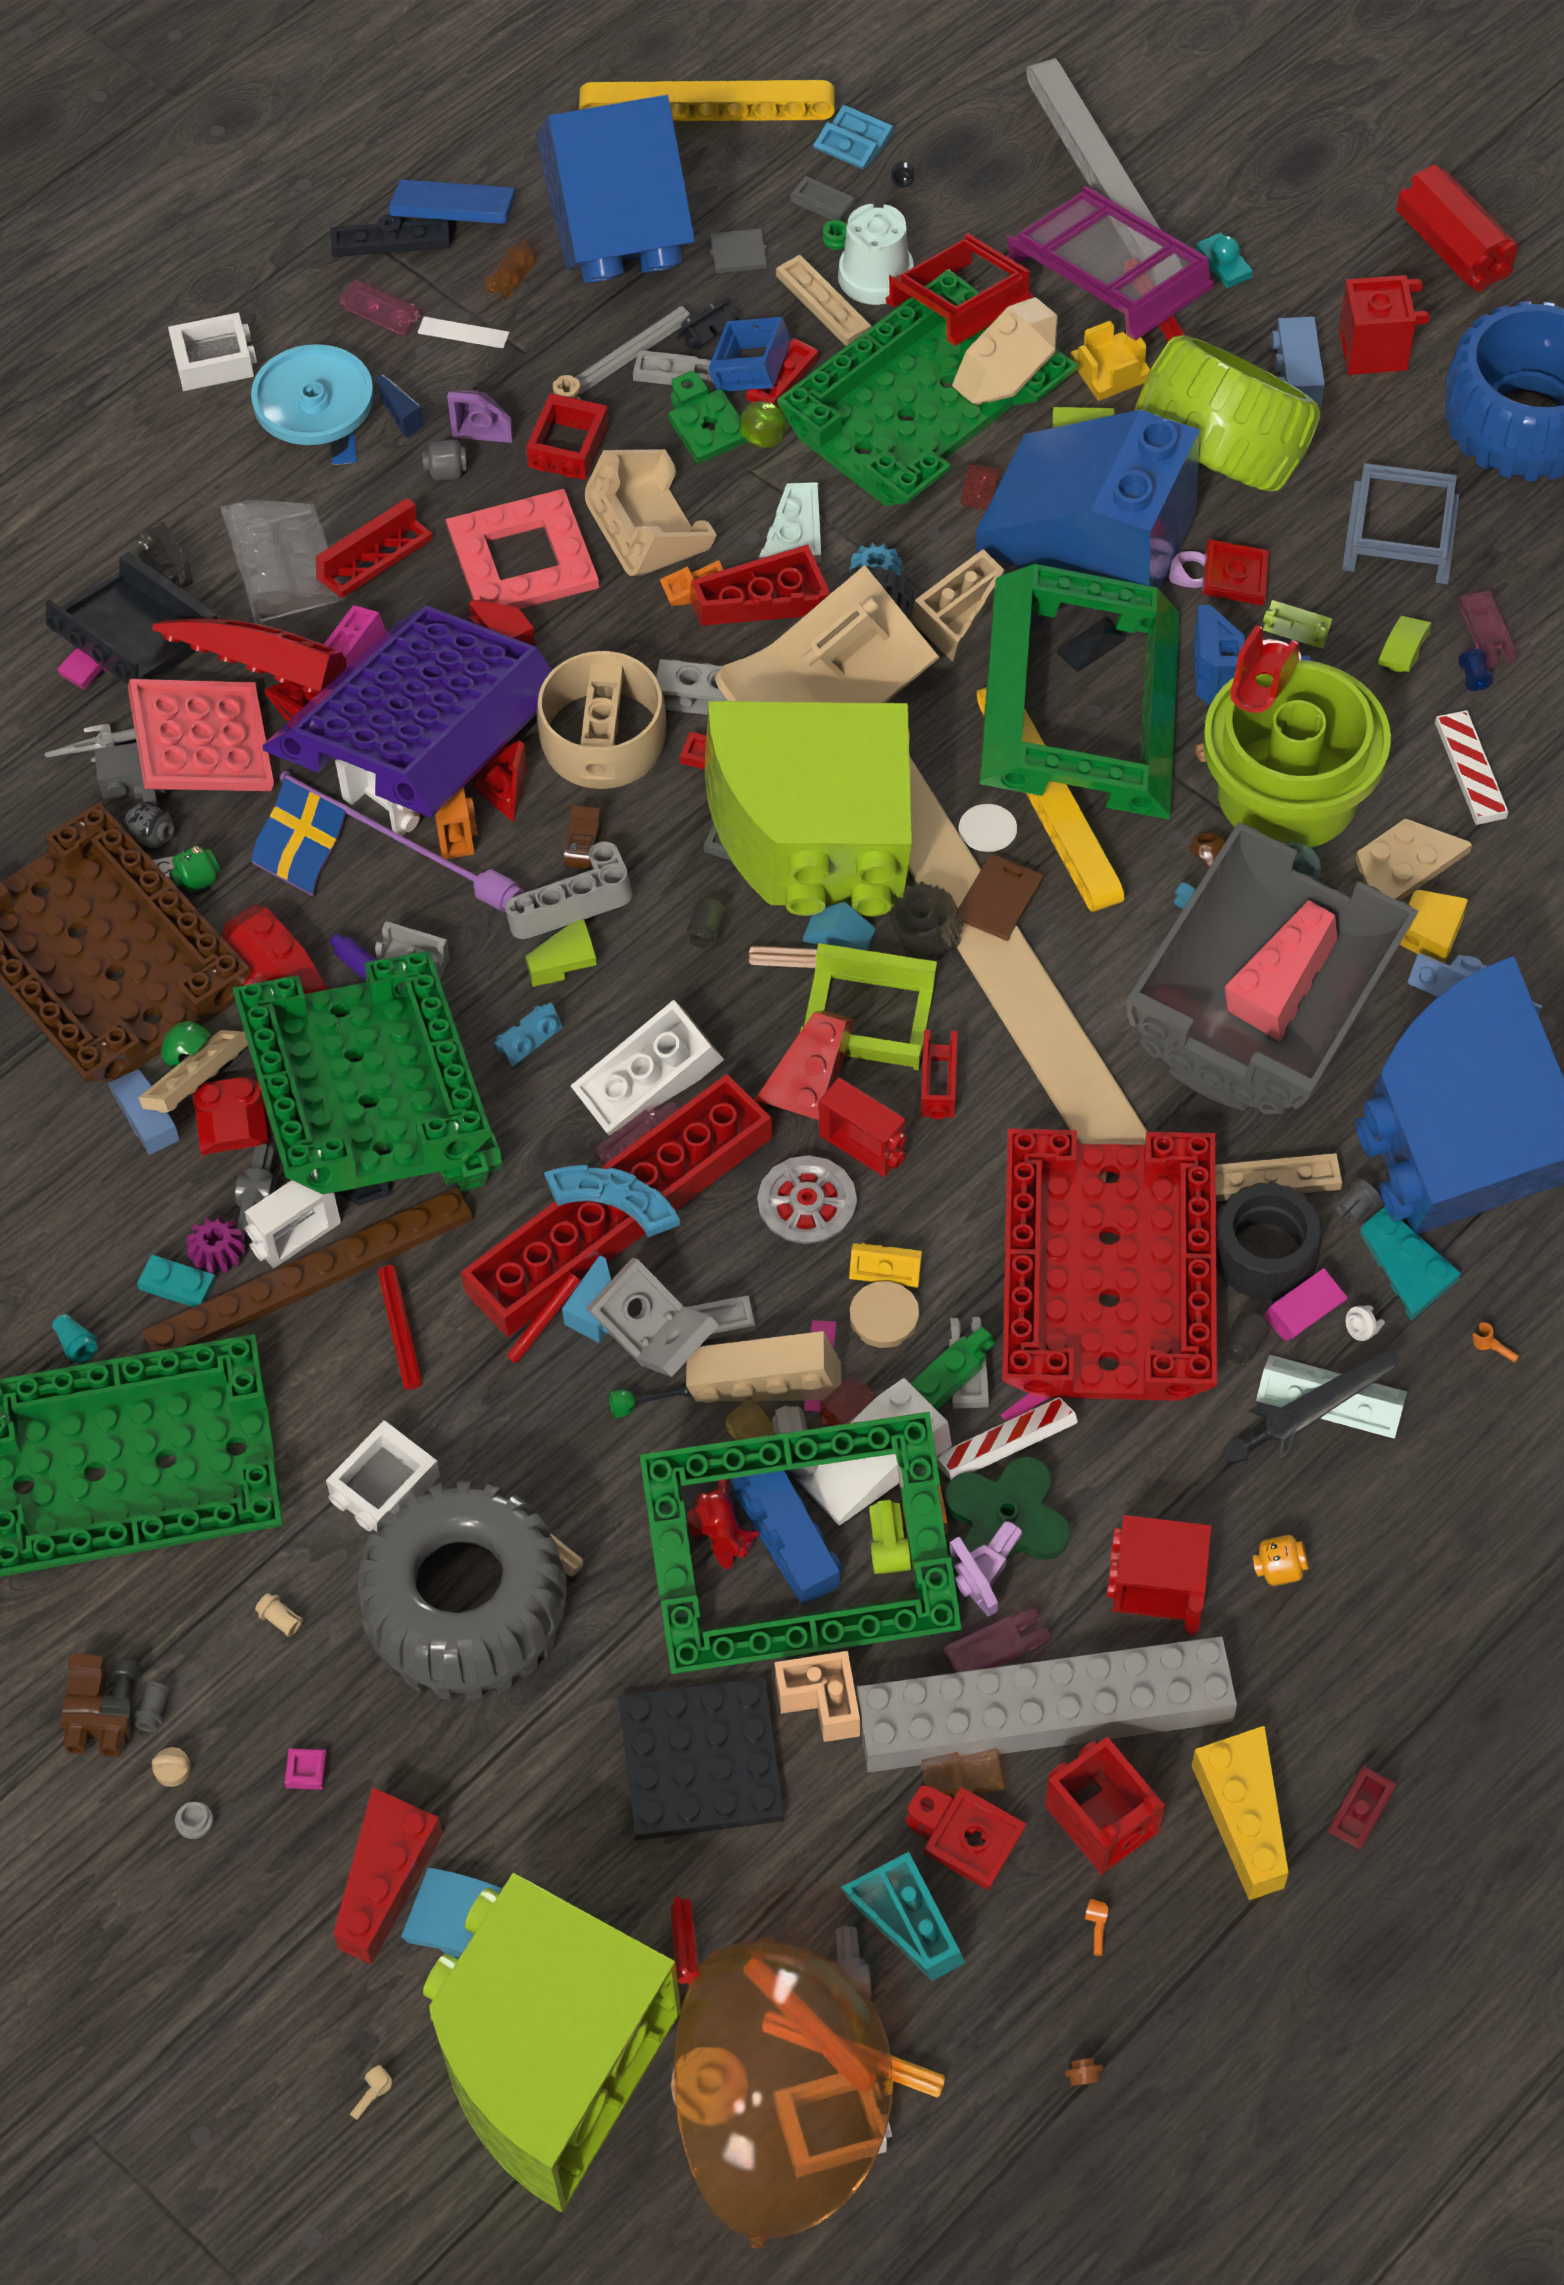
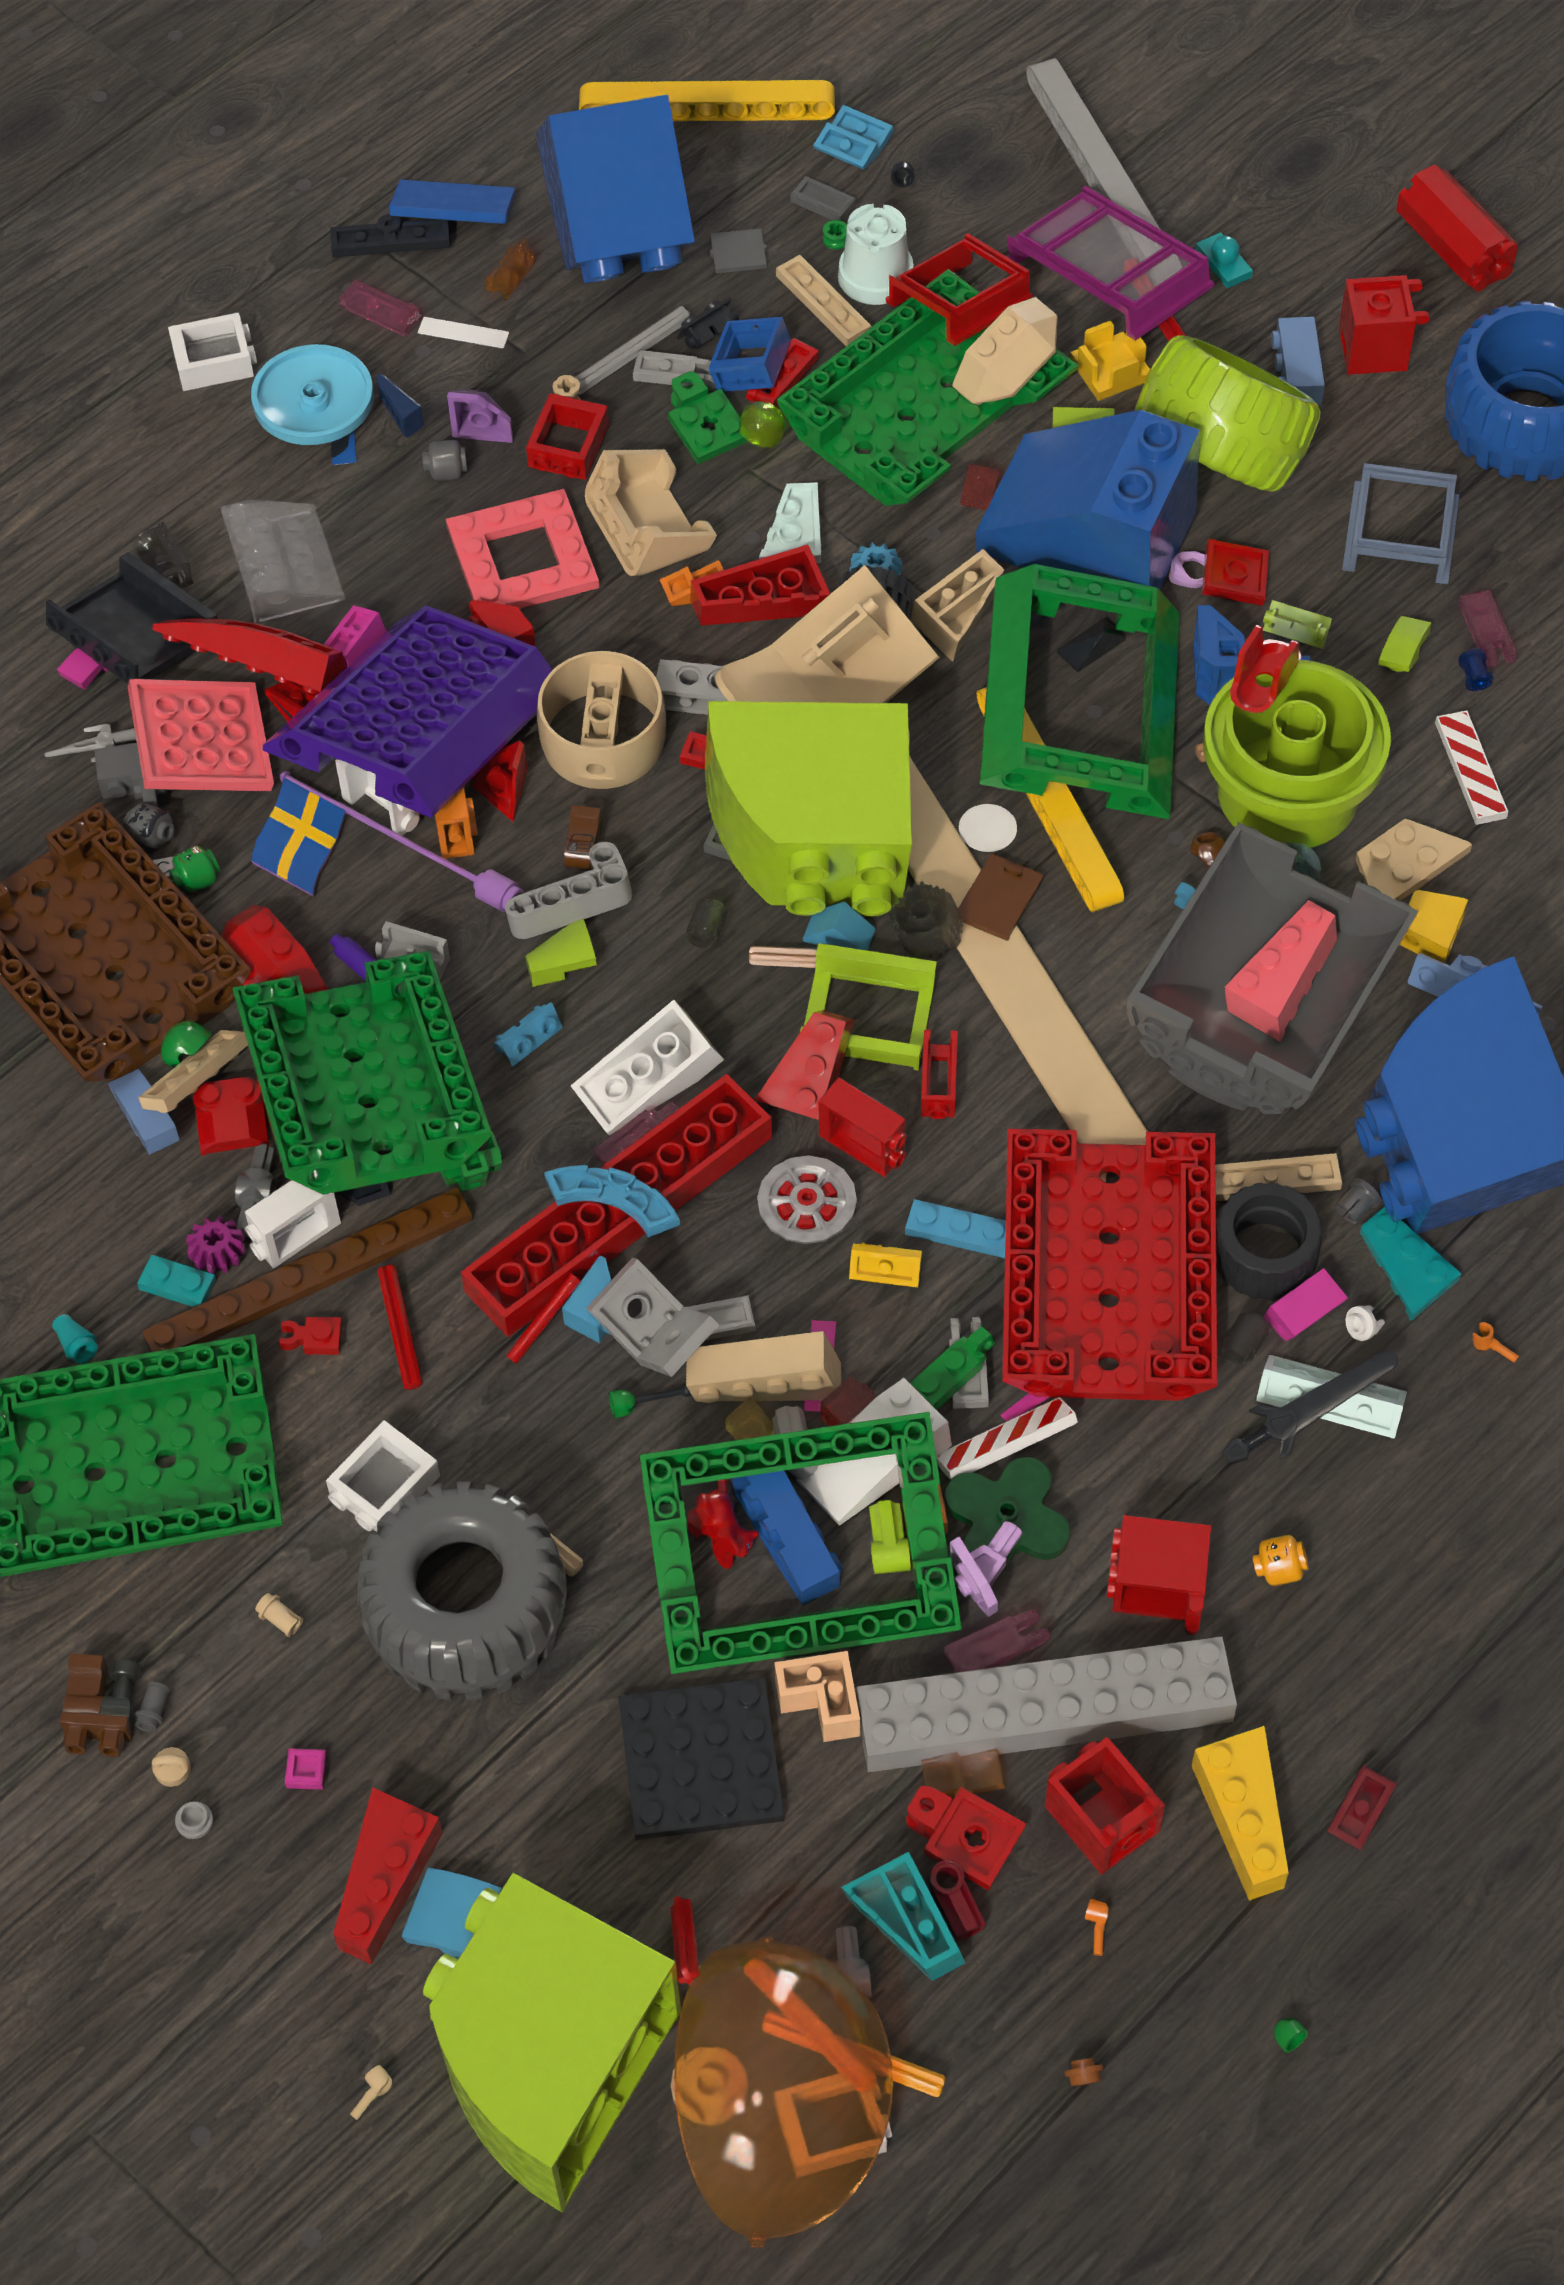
(318, 1335): none -> red plate
(365, 546): red fence -> none
(884, 1314): tan tile -> none
(957, 1228): none -> dark azure plate
(957, 1902): none -> dark red piece
(1289, 2034): none -> green hinge

